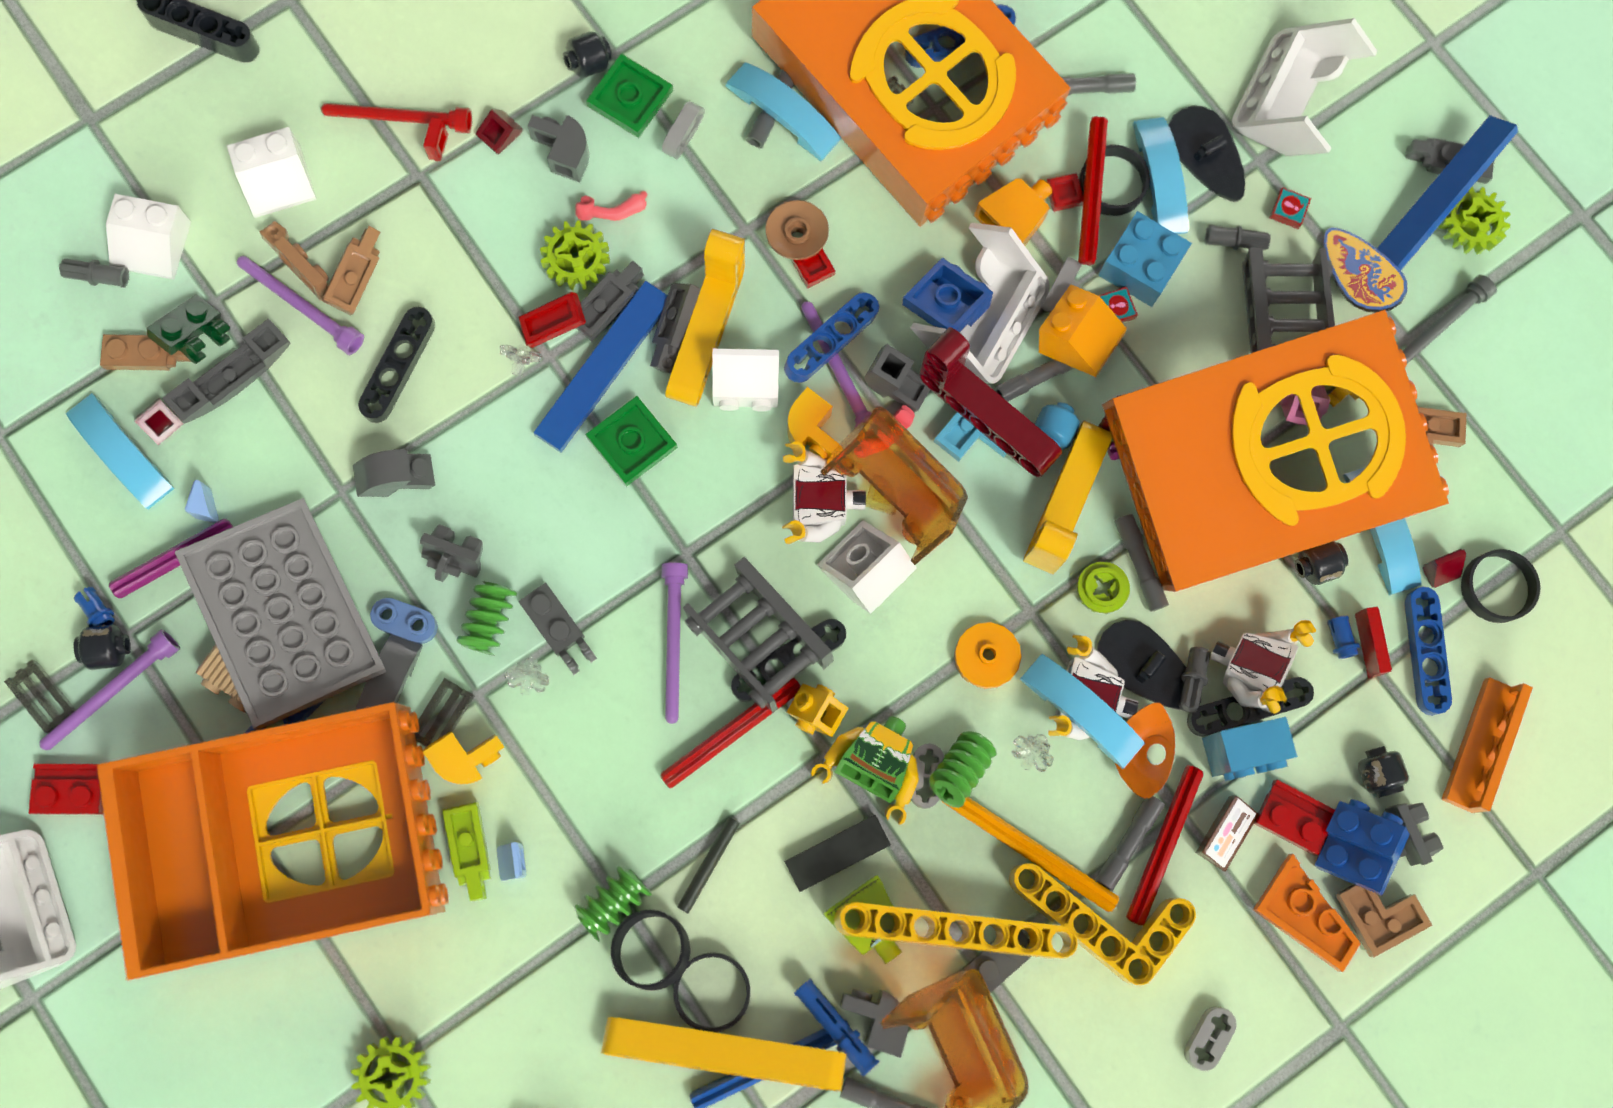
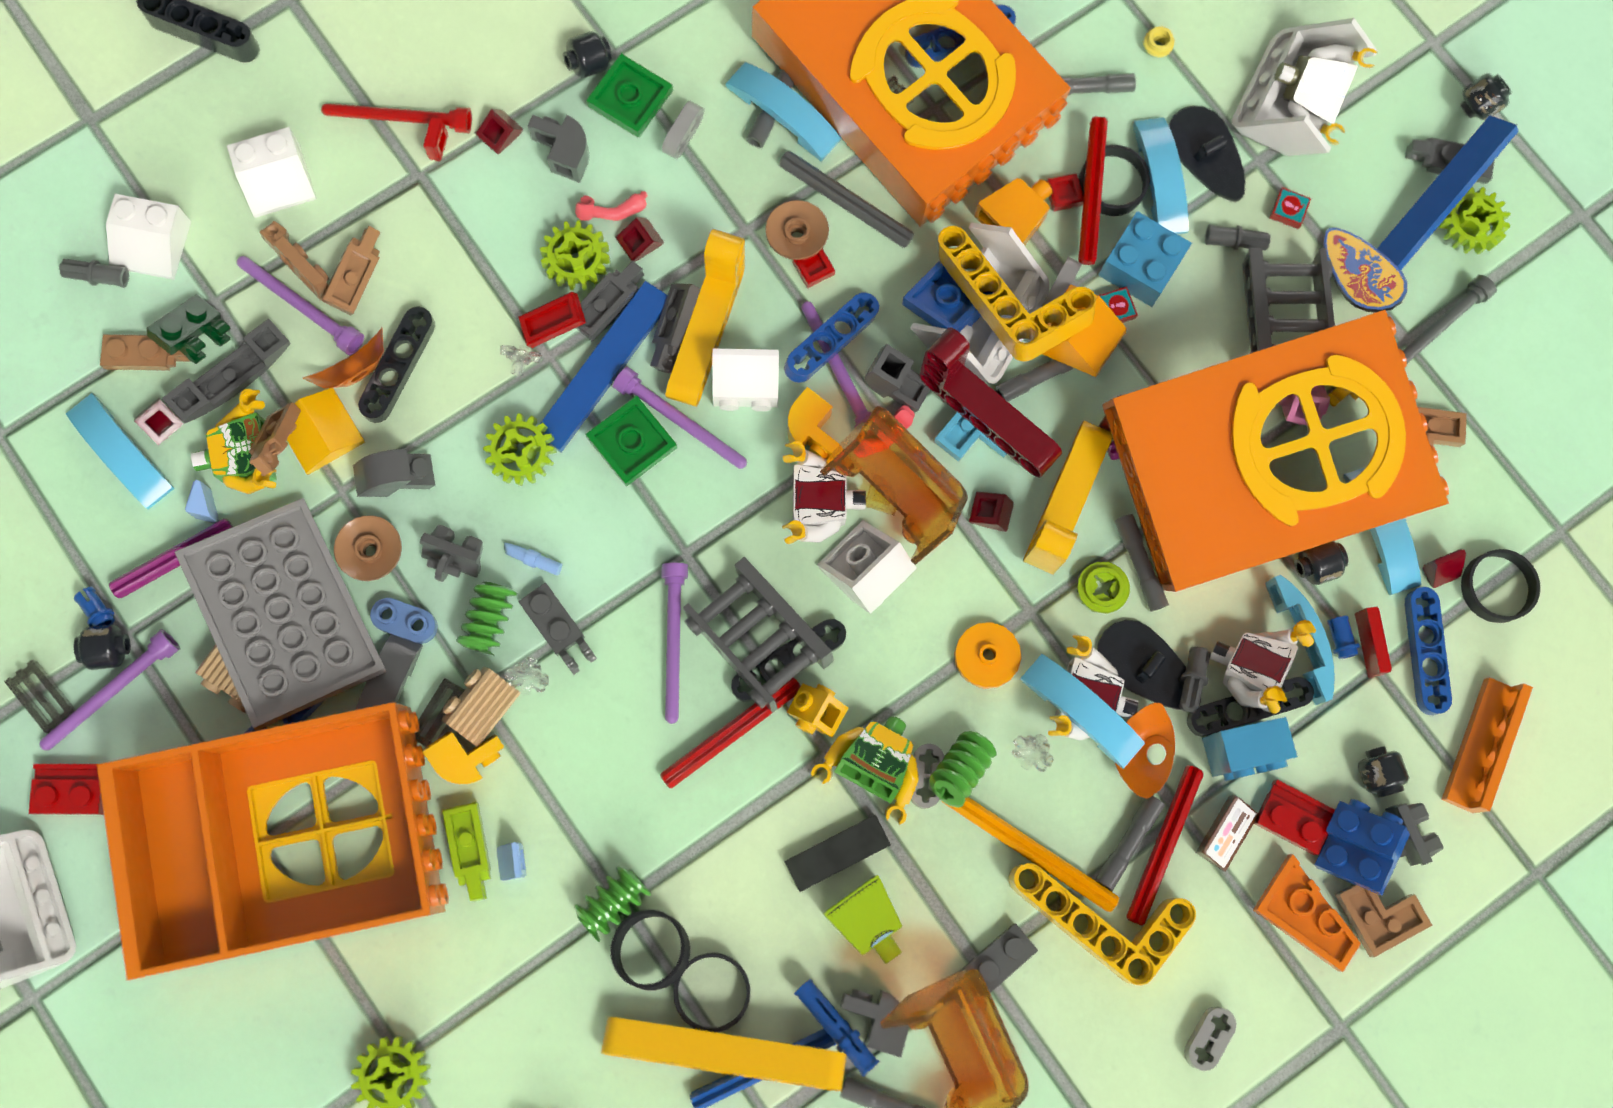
(230, 447): none -> torso
(273, 437): none -> medium nougat hinge
(322, 430): none -> yellow slope
(353, 367): none -> orange piece
(357, 537): none -> medium nougat dish
(479, 705): none -> tan brick
(532, 444): none -> lime gear
(533, 558): none -> light blue piece
(629, 383): none -> medium lavender piece
(639, 239): none -> dark red slope
(708, 865): pearl dark grey bar -> none
(846, 199): none -> dark grey axle
(972, 928): yellow beam -> none
(991, 511): none -> dark red slope
(1004, 302): none -> yellow beam
(1059, 423): dark azure head -> none
(1161, 35): none -> light yellow plate
(1287, 596): none -> medium azure slope
(1320, 84): none -> torso
(1485, 96): none -> black head

